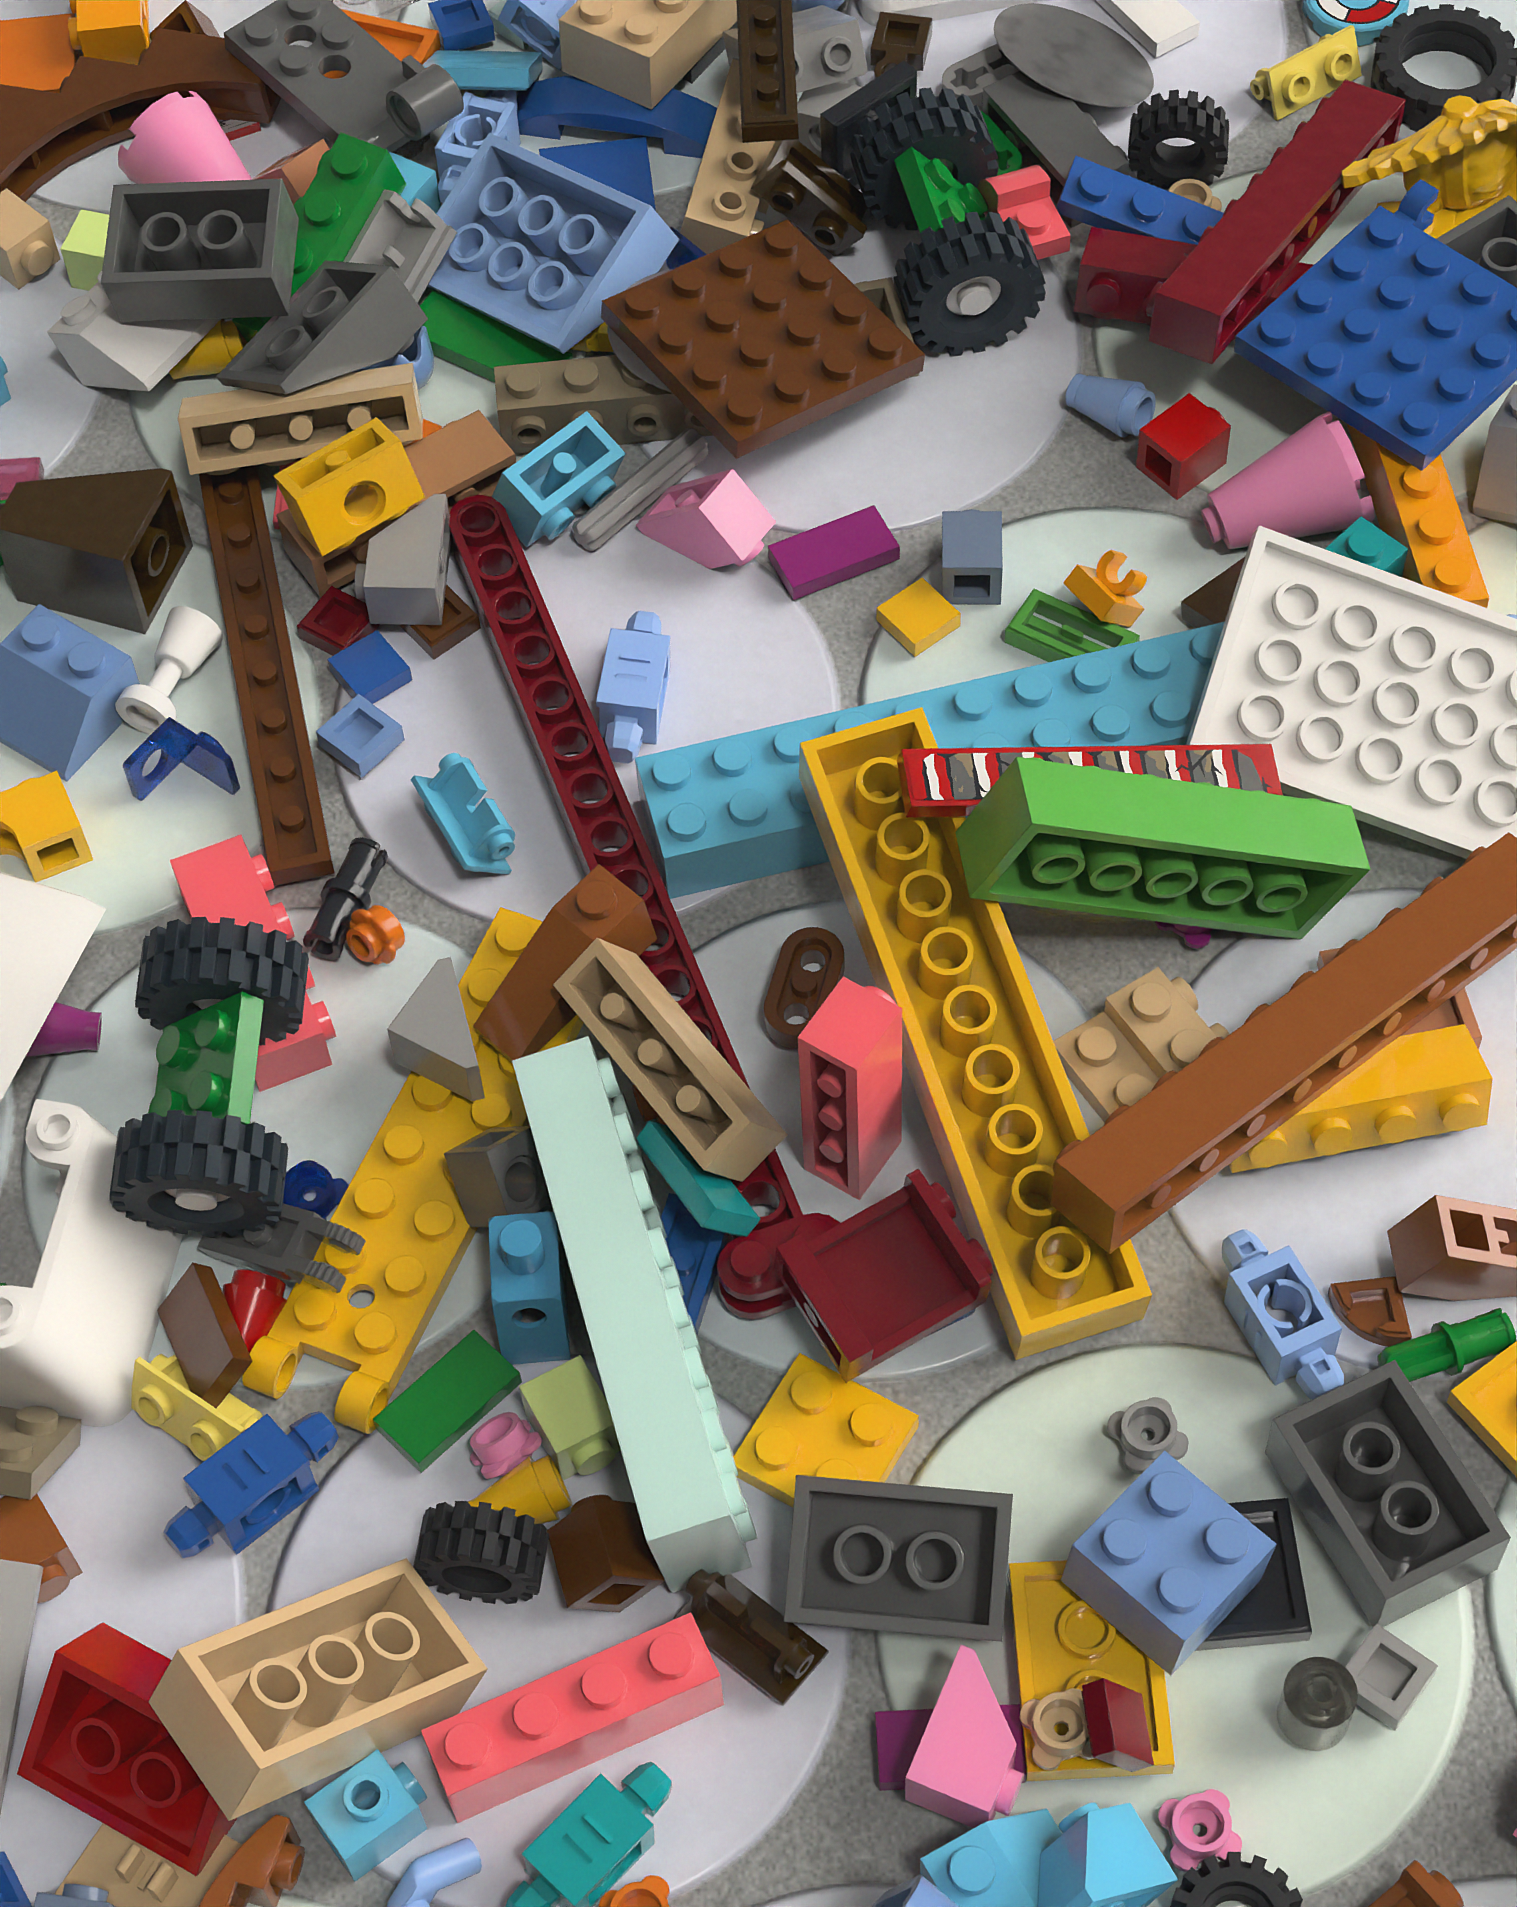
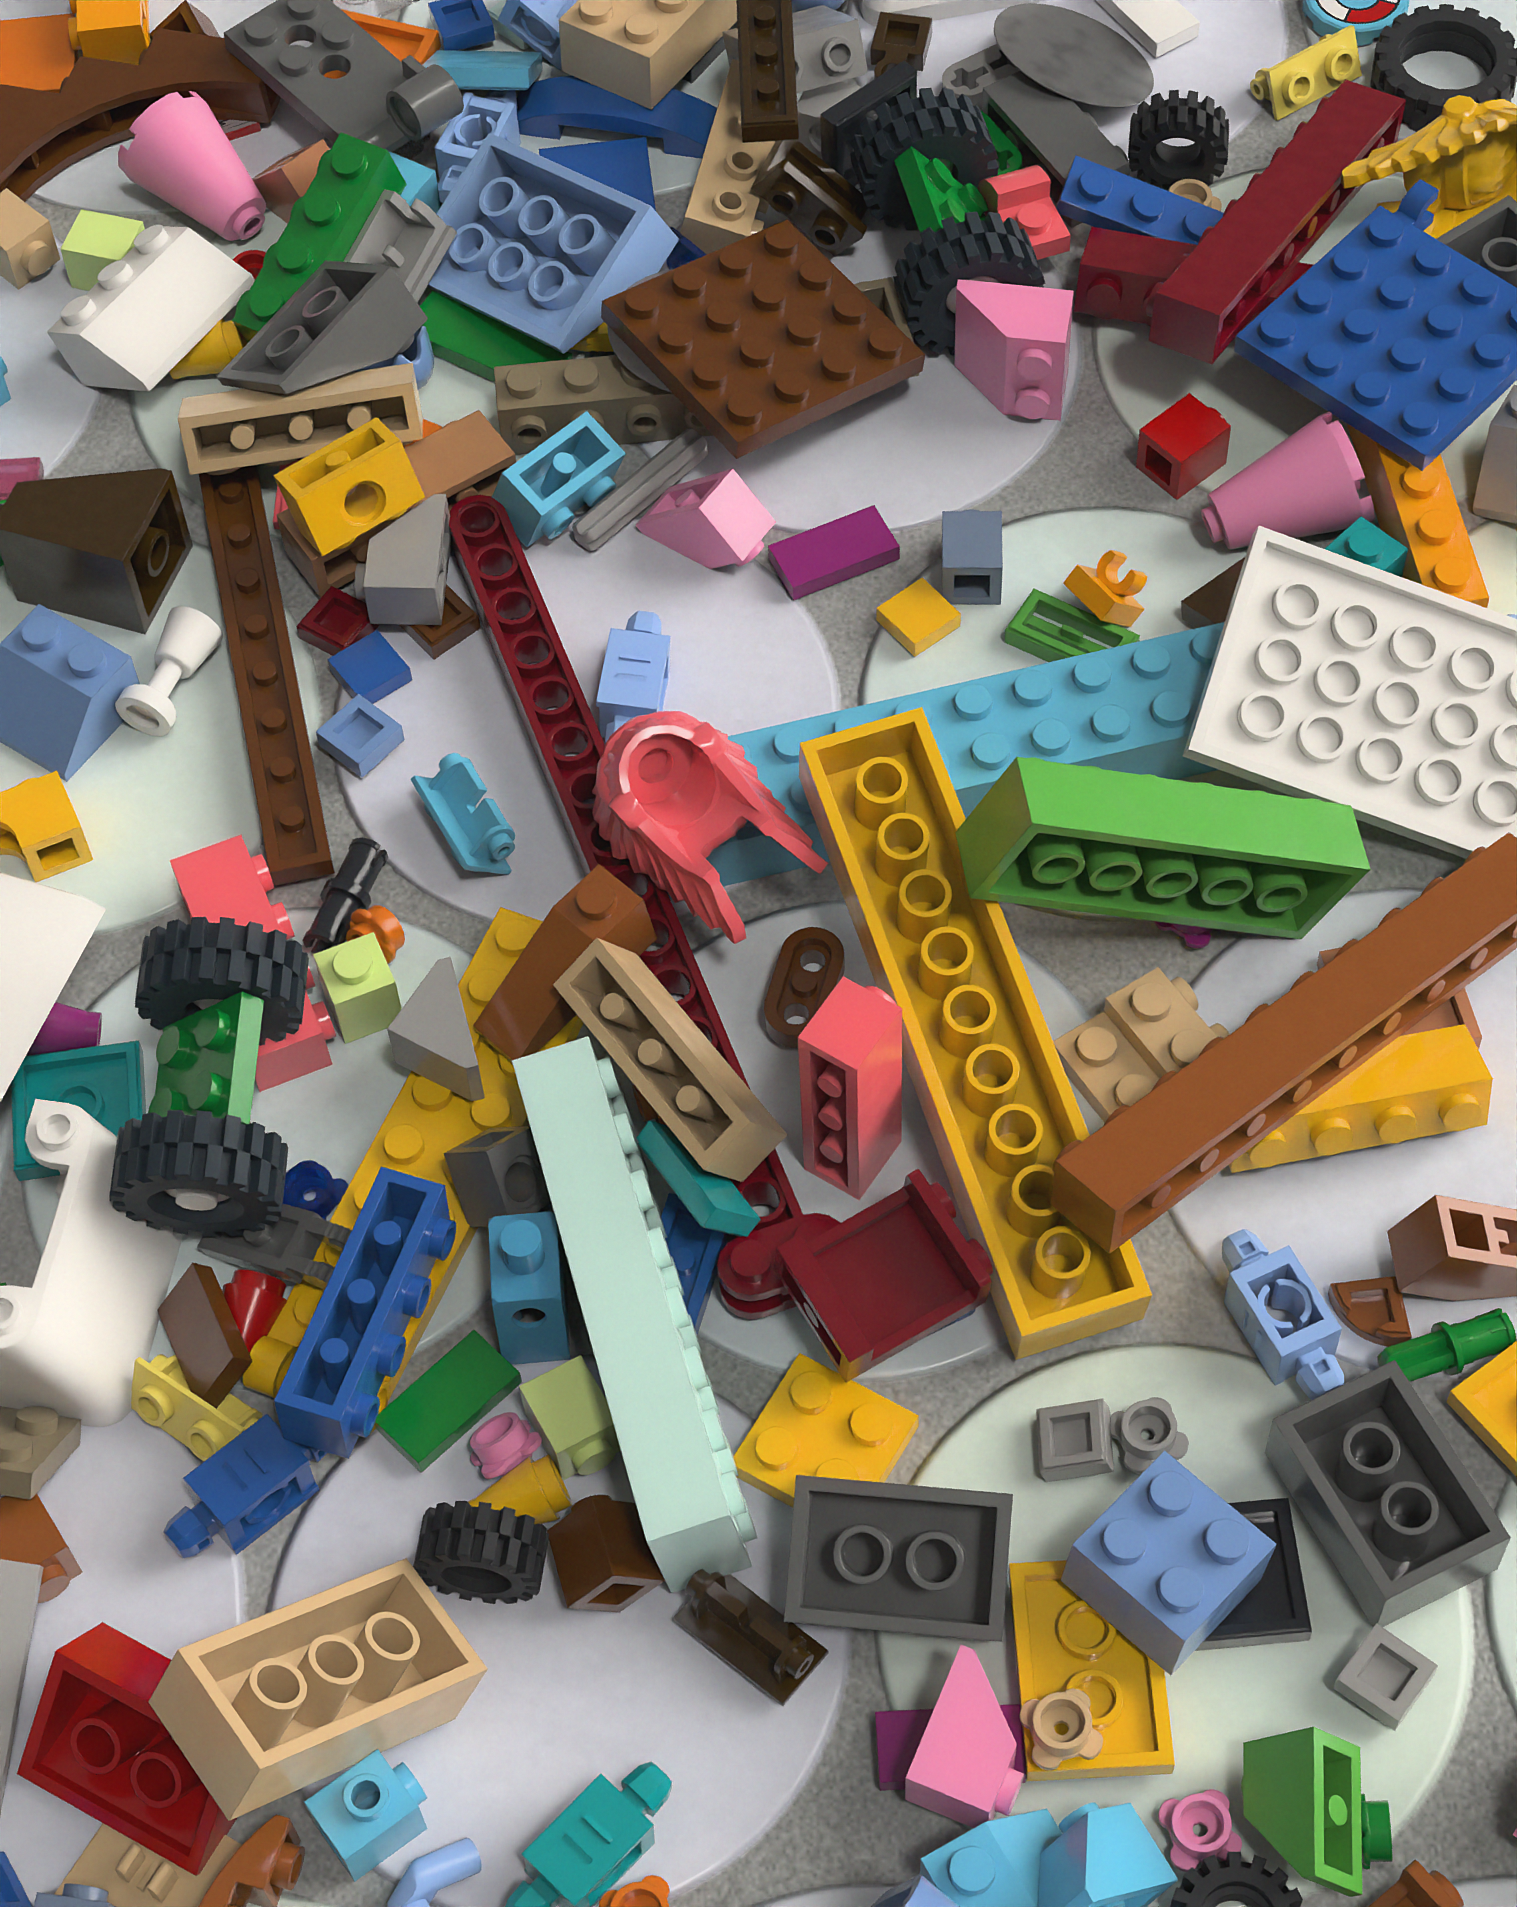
(99, 1079): none -> teal tile
(179, 745): clear blue bracket -> none
(200, 250): dark grey brick -> none
(358, 987): none -> yellowish green brick
(364, 1313): none -> blue brick
(574, 1717): coral brick -> none
(676, 794): none -> coral piece
(957, 779): tile -> none
(1015, 345): none -> bright pink slope
(1074, 1440): none -> light grey tile
(1112, 402): light blue cone -> none
(1117, 1725): dark red tile -> none
(1307, 1804): none -> bright green slope
(1317, 1703): clear smoke brick -> none
(1375, 1832): none -> green plate

